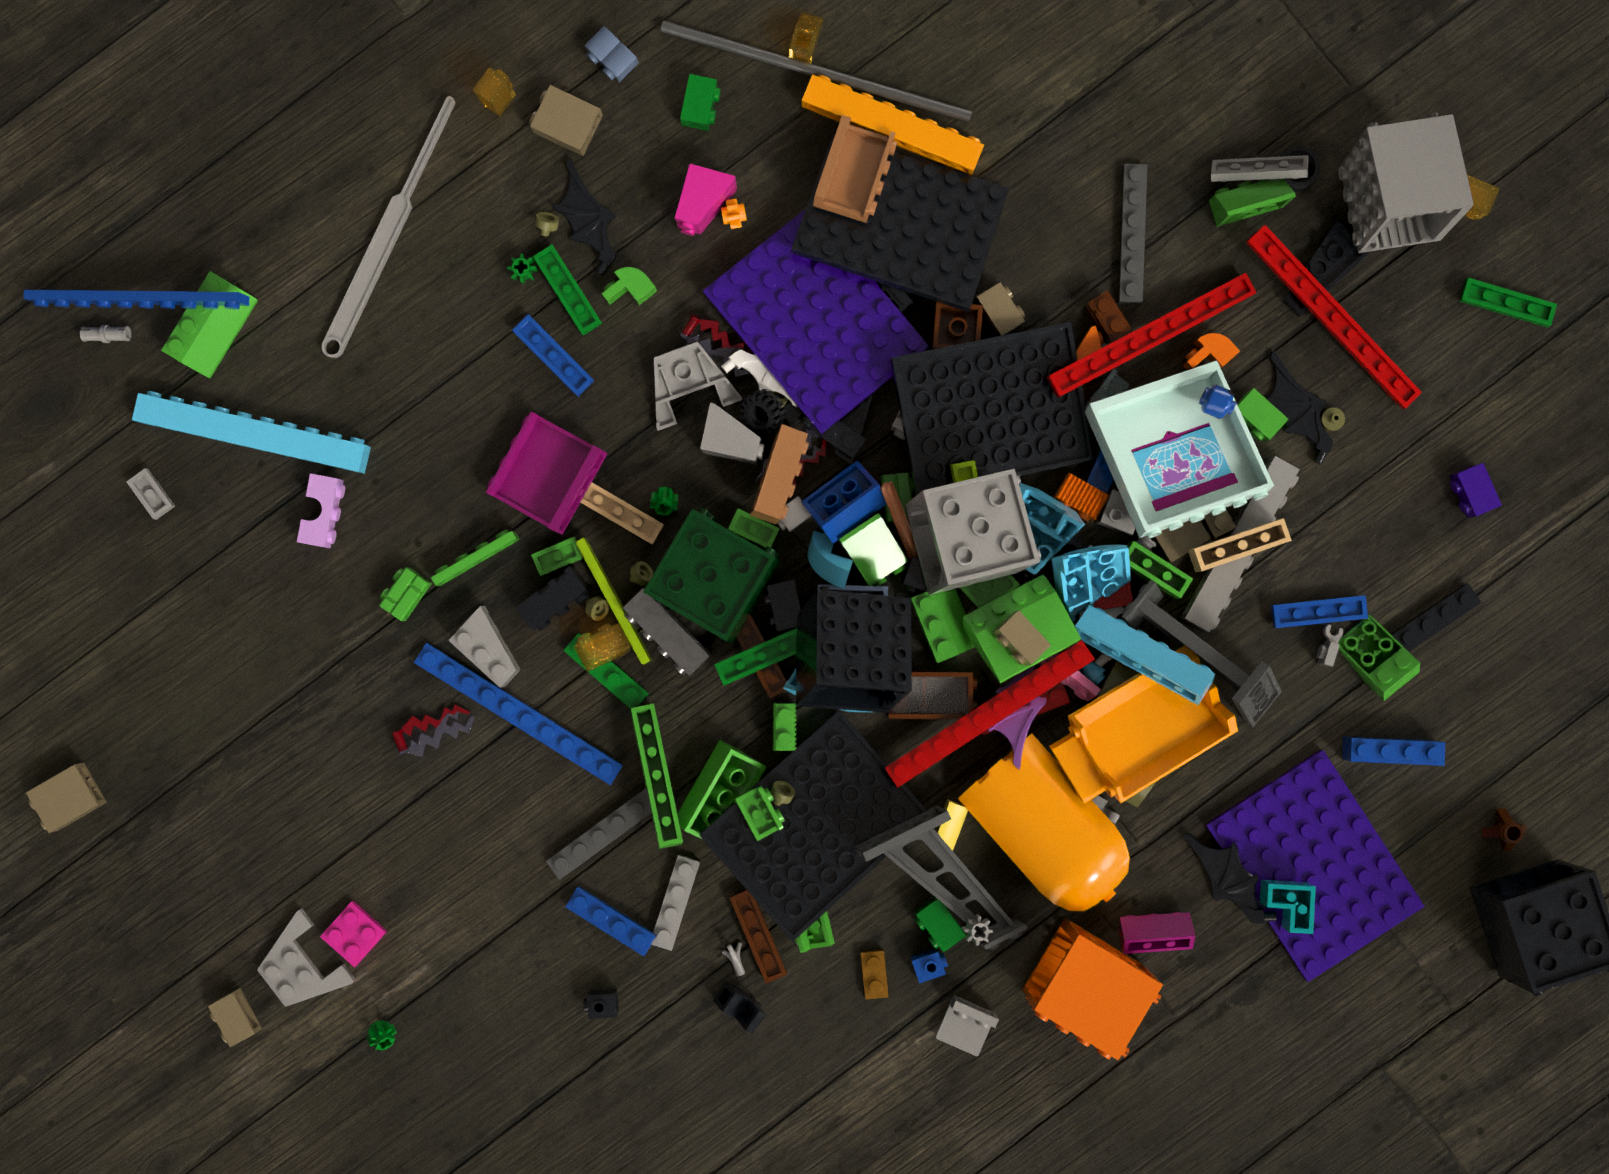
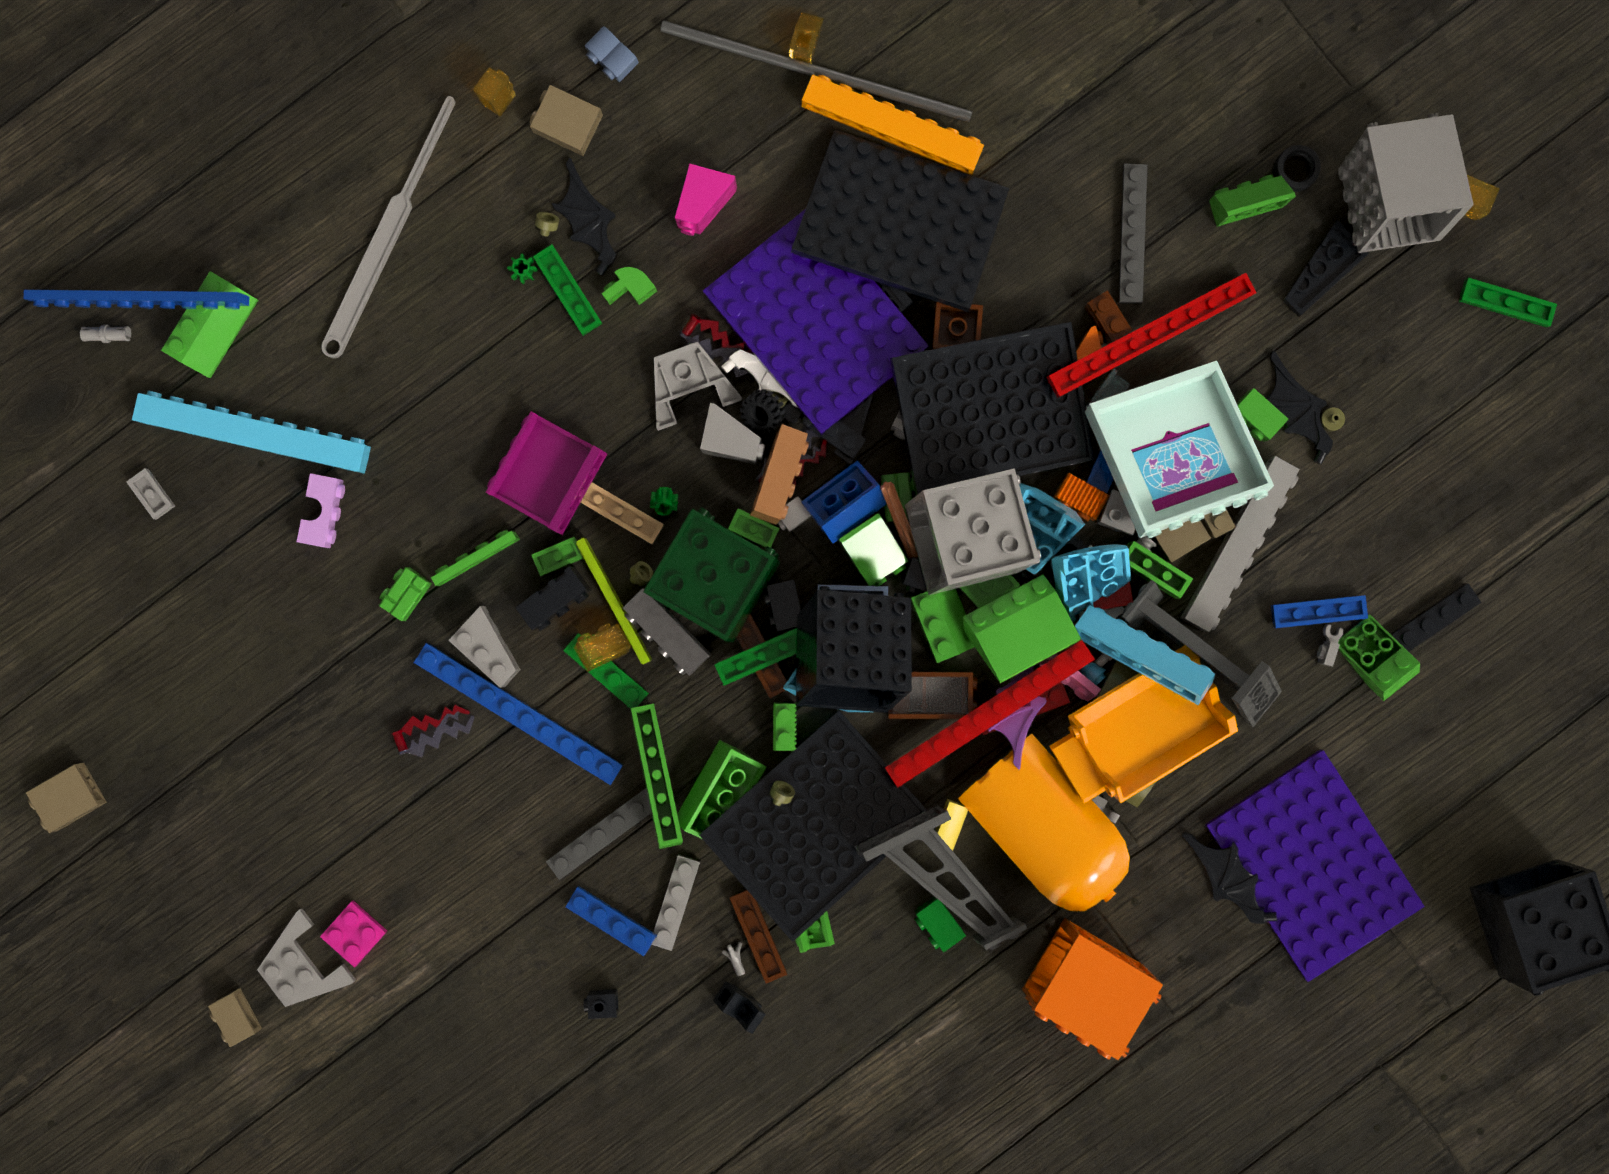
(381, 1035): green gear -> none
(553, 355): blue plate -> none
(597, 608): olive tile -> none
(699, 102): green brick -> none
(733, 213): light orange gear -> none
(759, 812): bright green bracket -> none
(827, 565): medium azure brick -> none
(854, 171): medium nougat panel -> none
(874, 974): pearl gold plate -> none
(929, 965): blue brick -> none
(963, 471): lime plate -> none
(966, 1025): light grey bracket -> none
(984, 930): light grey gear -> none
(1000, 310): dark tan piece -> none
(1021, 638): dark tan piece -> none
(1156, 932): magenta brick -> none
(1214, 348): orange brick -> none
(1217, 401): blue head -> none
(1239, 545): tan brick -> none
(1259, 168): light grey plate -> none
(1295, 899): teal brick -> none
(1333, 317): red plate -> none
(1393, 751): blue brick -> none
(1474, 490): dark purple brick -> none
(1505, 830): reddish brown rock -> none

